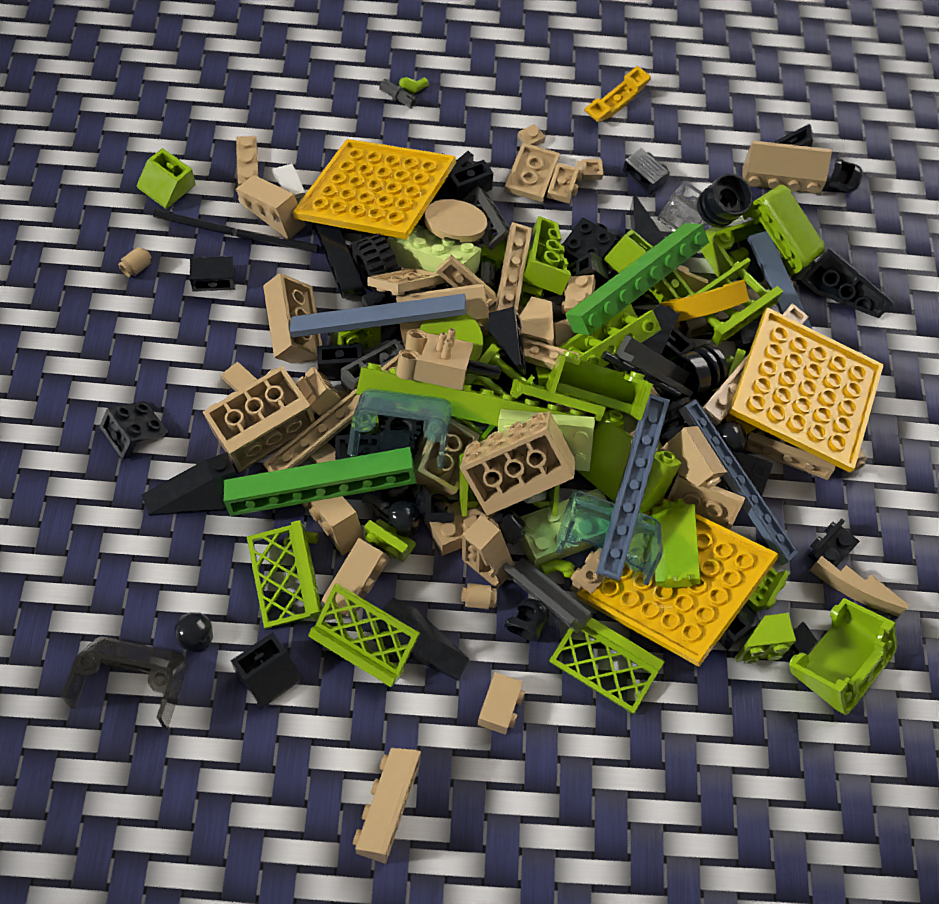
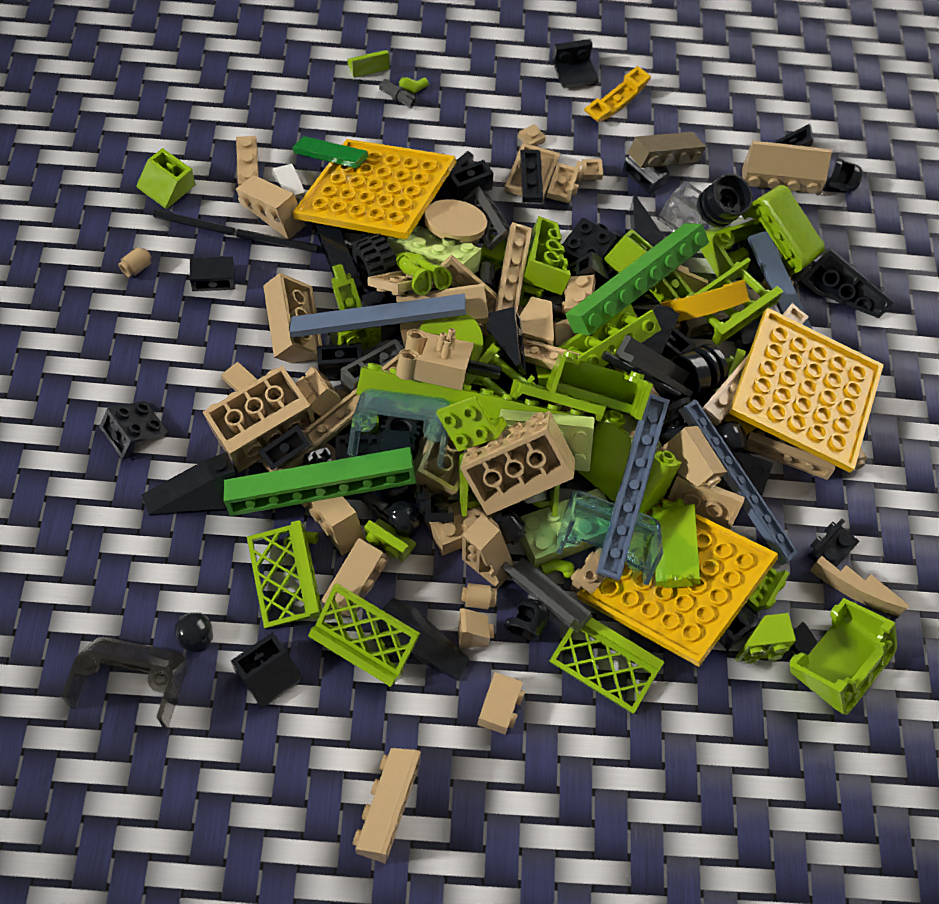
(286, 448): none -> black brick
(317, 456): none -> black tile
(330, 152): none -> green tile
(345, 289): none -> lime hinge
(369, 63): none -> lime panel
(423, 272): none -> lime piece
(469, 423): none -> lime bracket
(474, 629): none -> tan slope
(531, 176): none -> black plate
(574, 63): none -> black bracket
(666, 149): none -> dark tan brick

